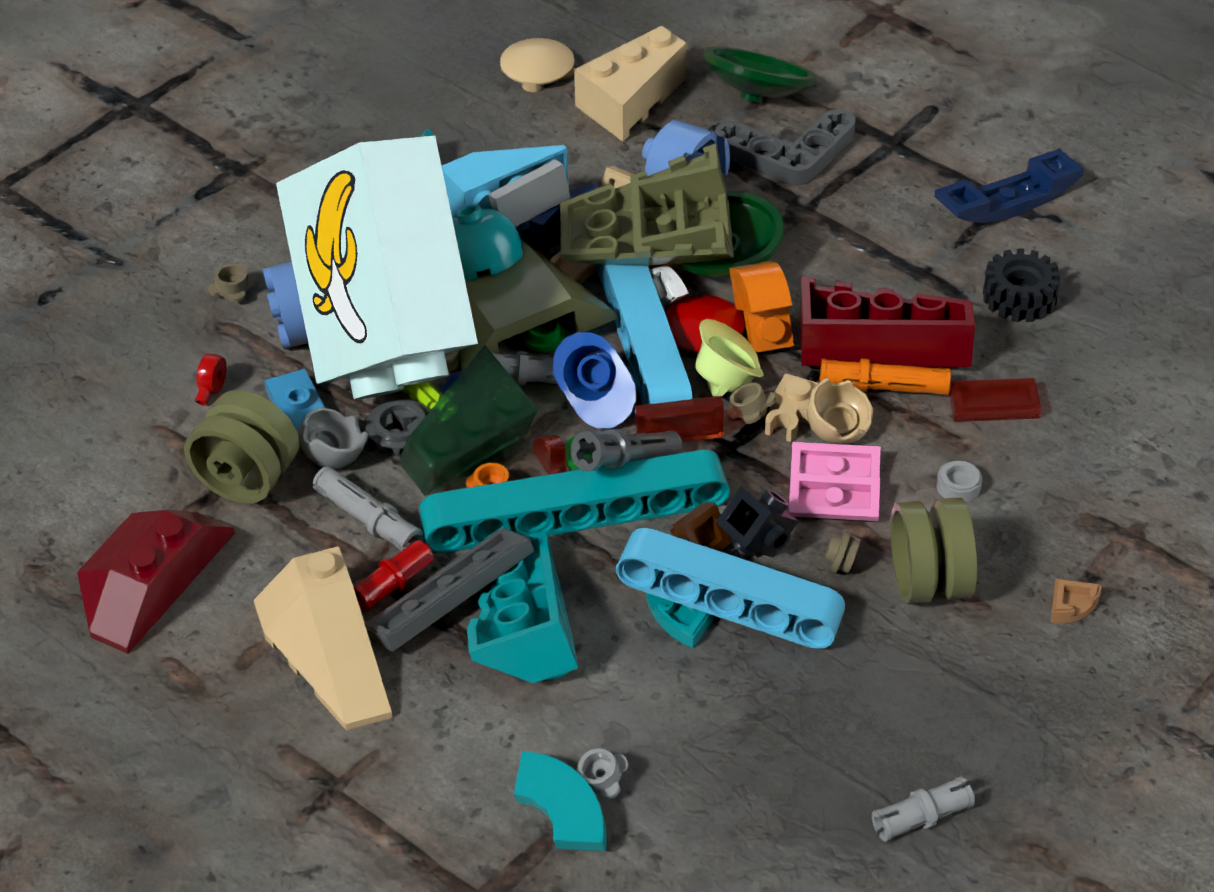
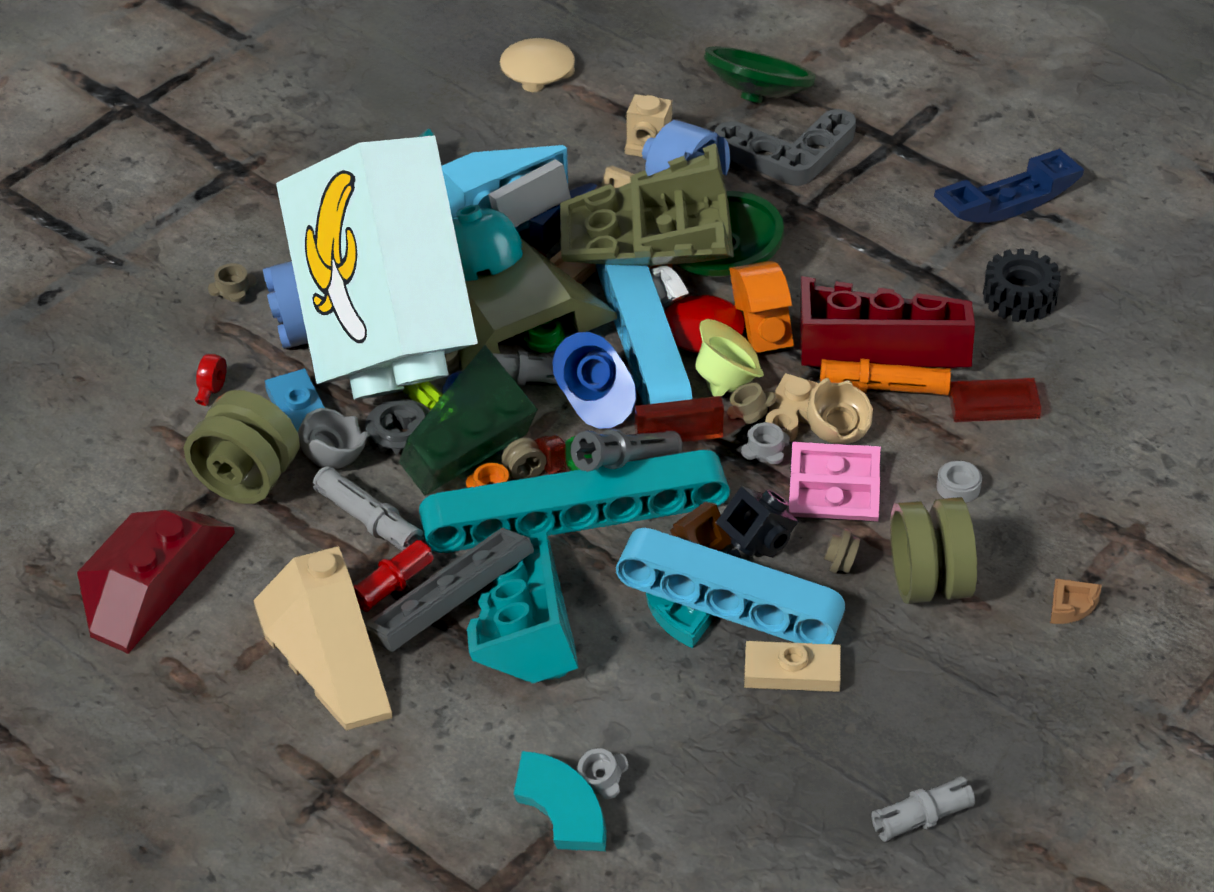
(523, 459): none -> dark tan bush
(630, 80): tan wedge -> none
(644, 120): none -> tan brick
(765, 443): none -> light grey plate
(792, 666): none -> tan plate

